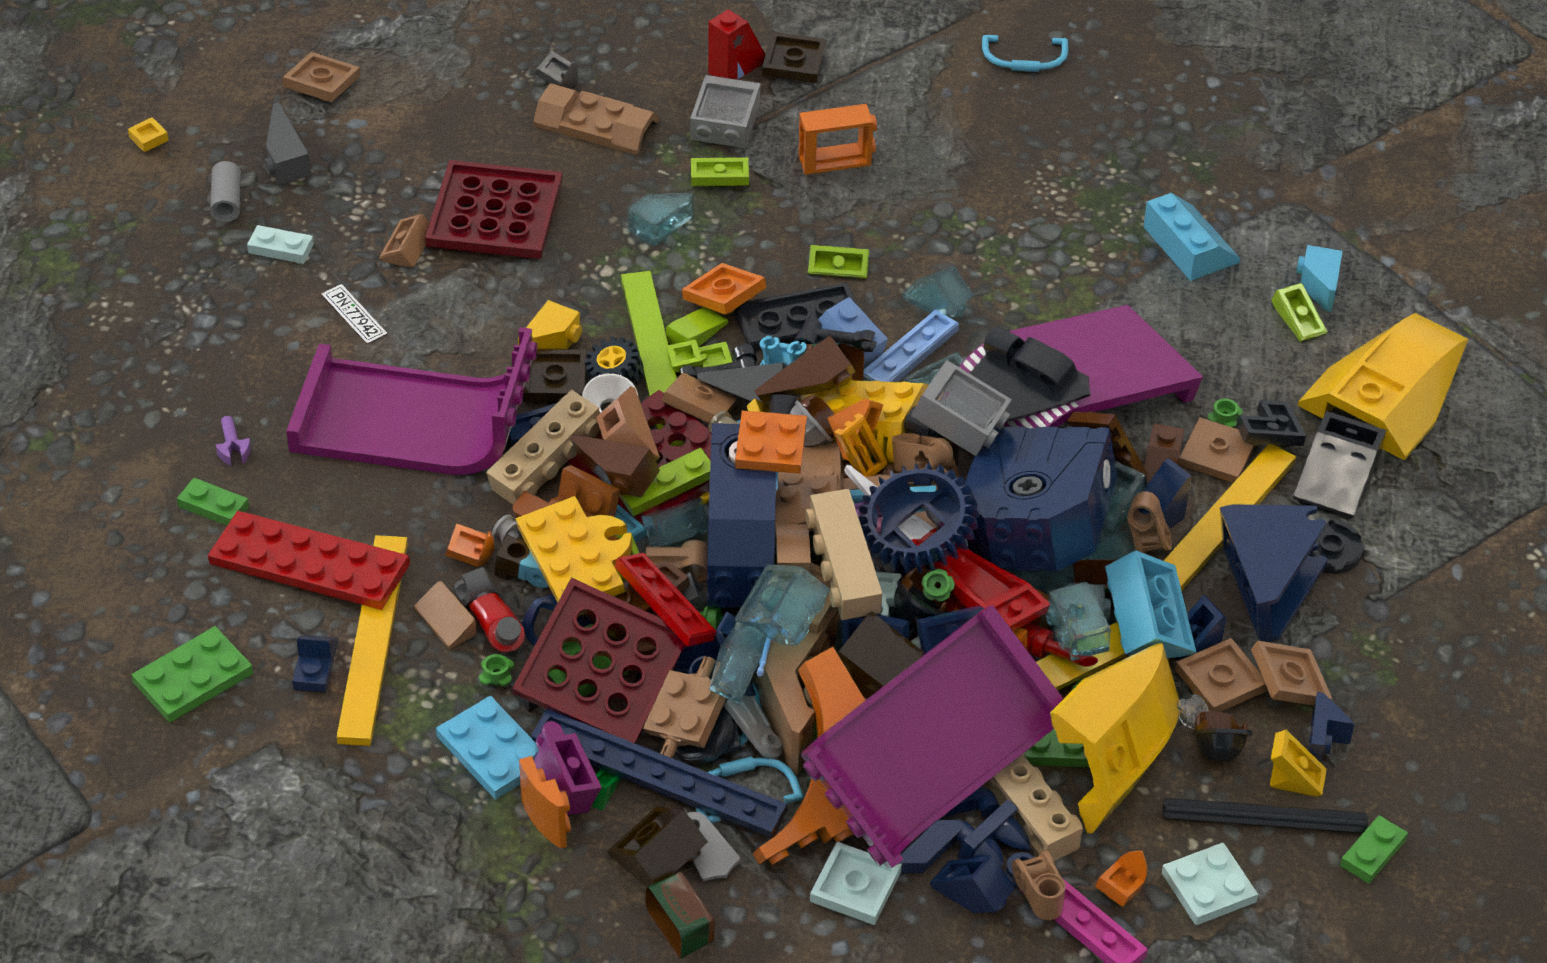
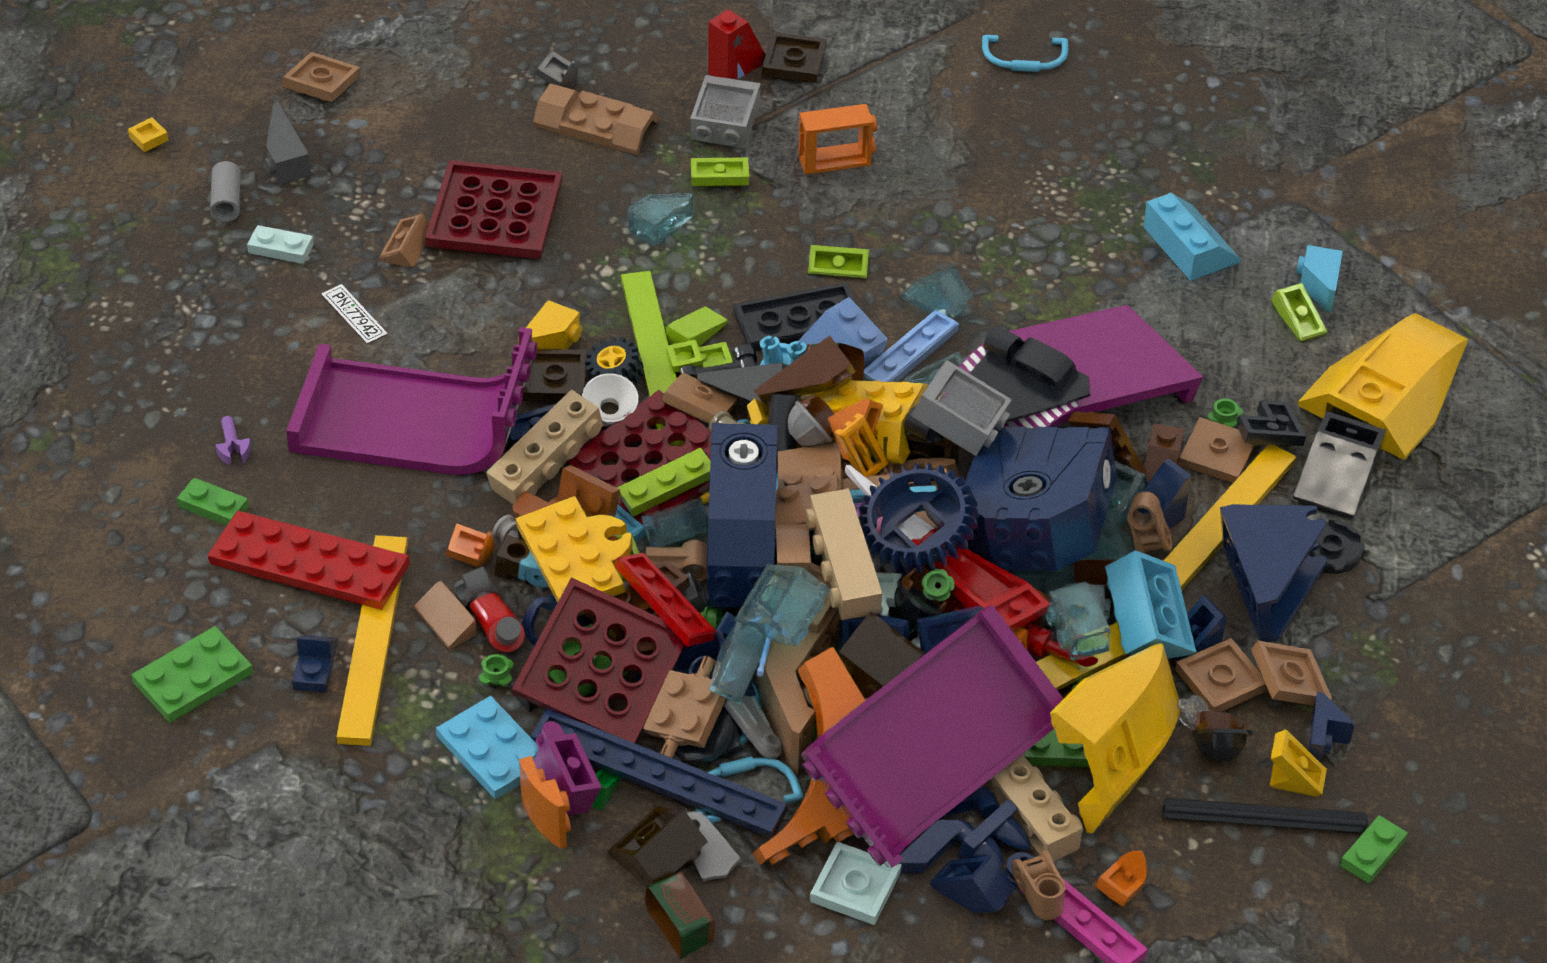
(618, 464): reddish brown slope -> none
(626, 422): nougat slope -> none
(724, 288): orange plate -> none
(770, 442): orange plate -> none
(813, 334): black brick -> none
(913, 448): medium nougat piece -> none
(1209, 883): light aqua plate -> none

